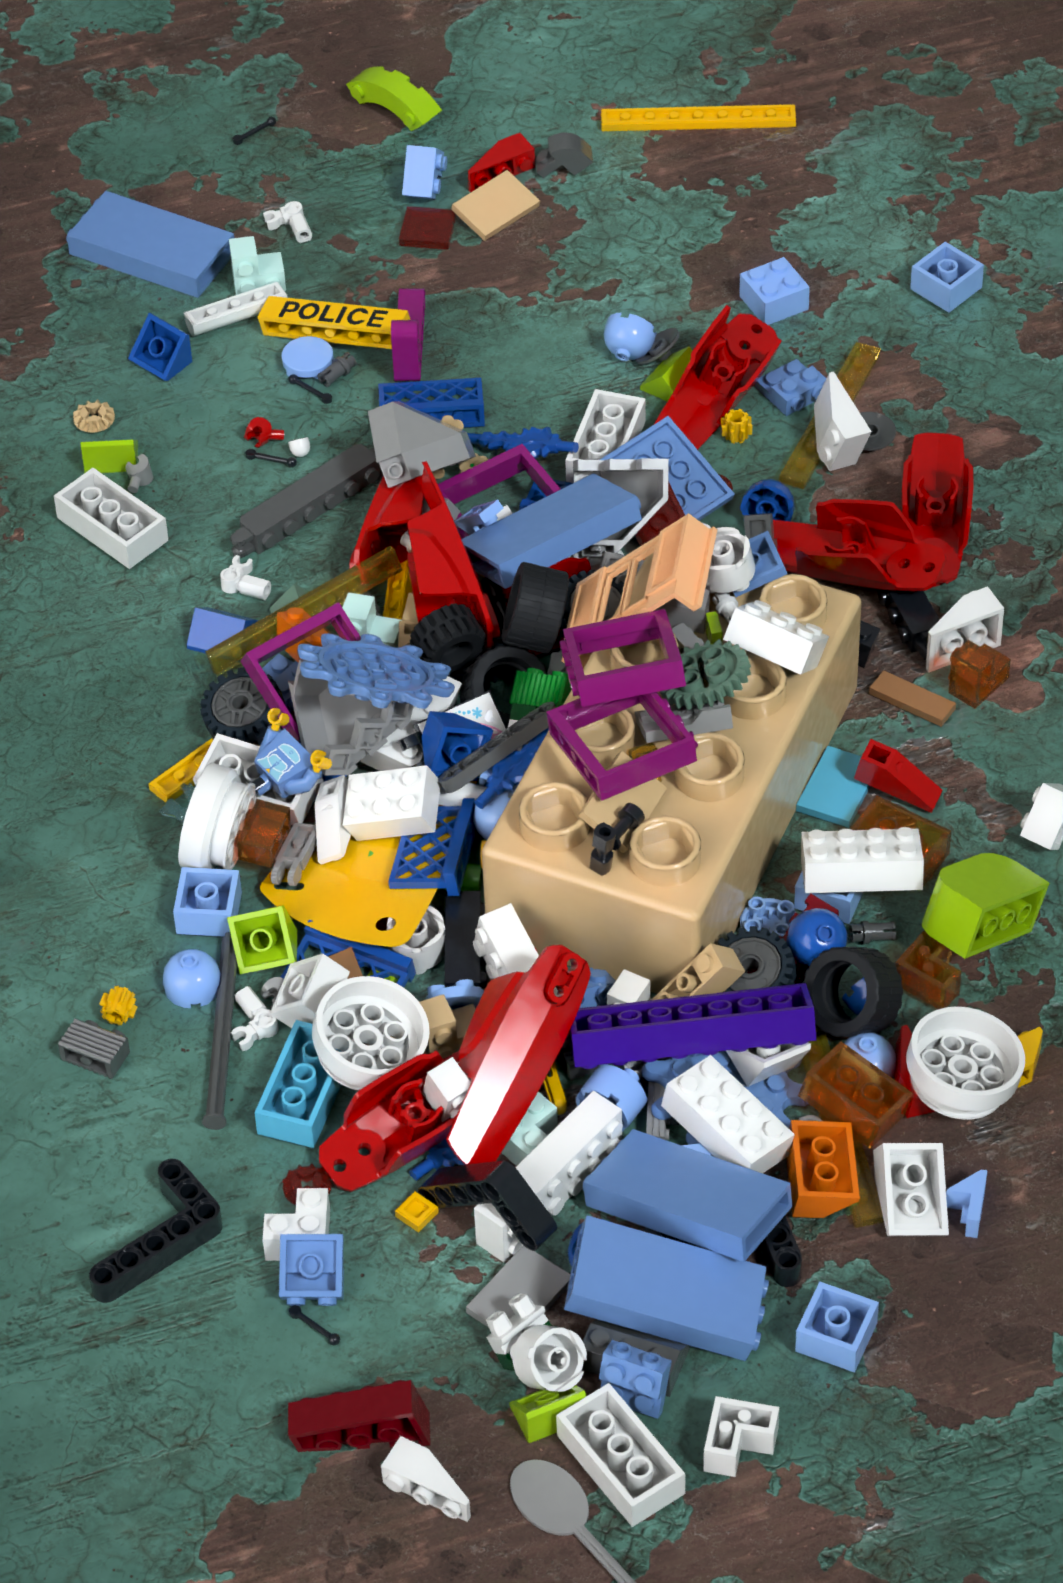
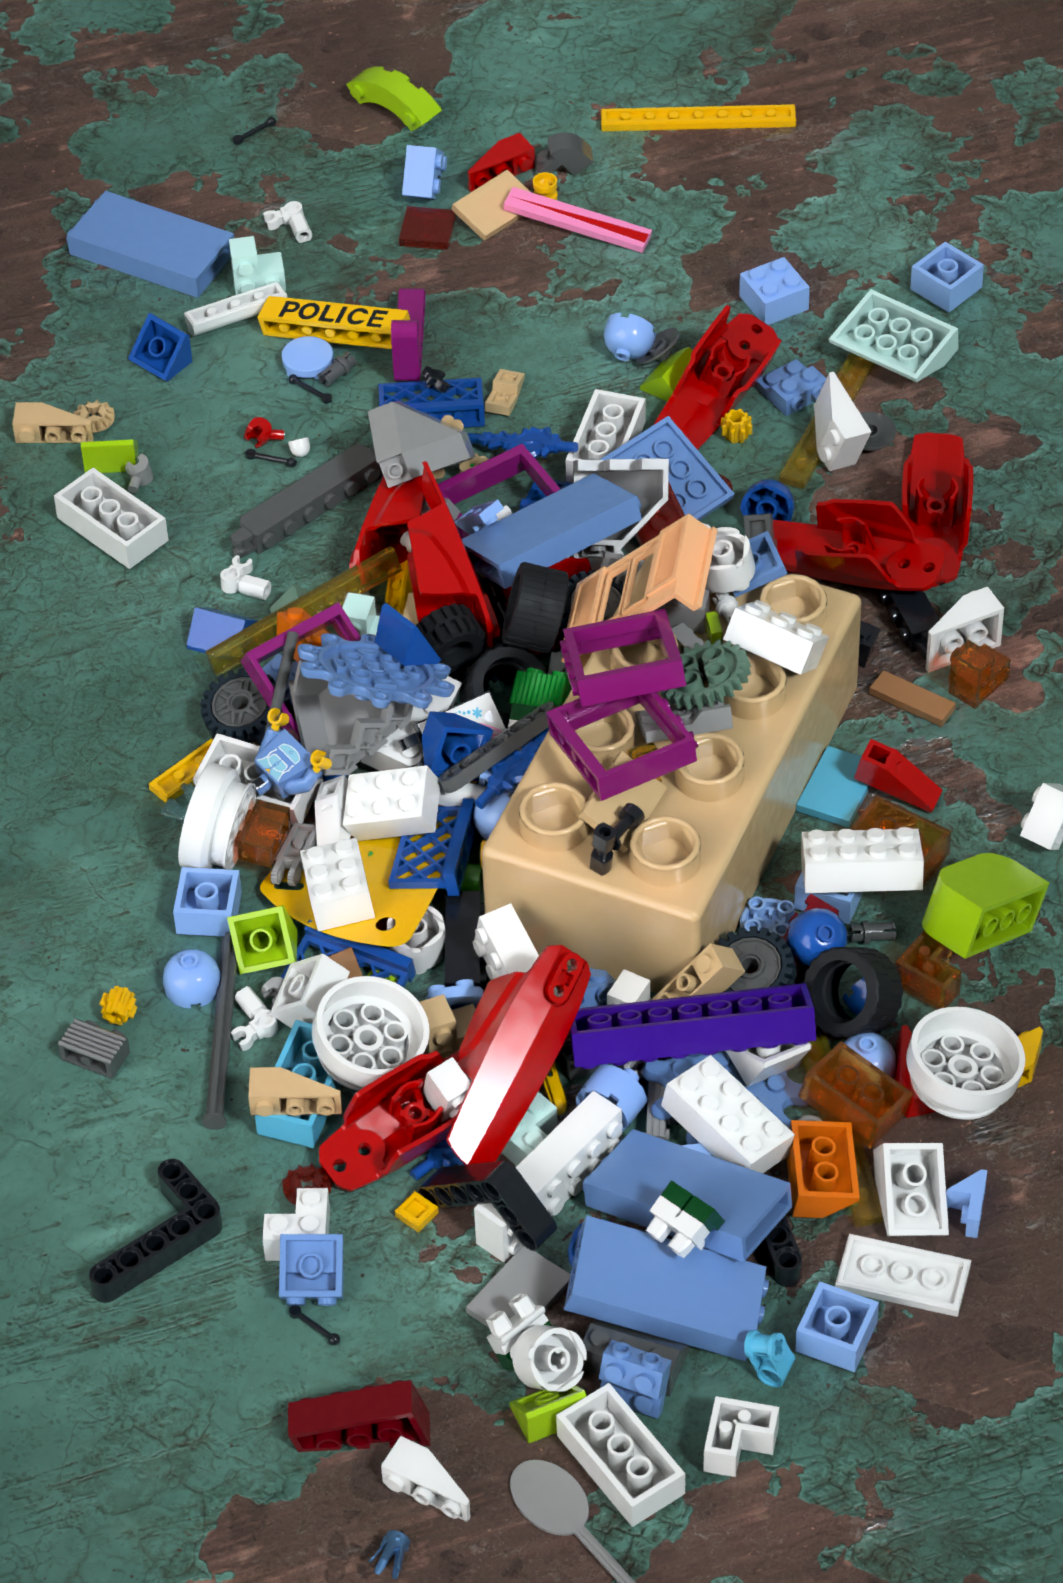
(47, 424): none -> tan slope
(284, 671): none -> dark grey bar
(288, 1093): none -> tan slope
(337, 884): none -> white brick
(393, 1544): none -> flat silver piece
(403, 639): none -> blue slope
(434, 378): none -> black piece
(504, 392): none -> tan slope
(545, 185): none -> yellow wheel
(577, 219): none -> bright pink tile
(684, 1215): none -> white hips
(769, 1356): none -> medium azure piece
(896, 337): none -> light aqua slope
(903, 1275): none -> white tile

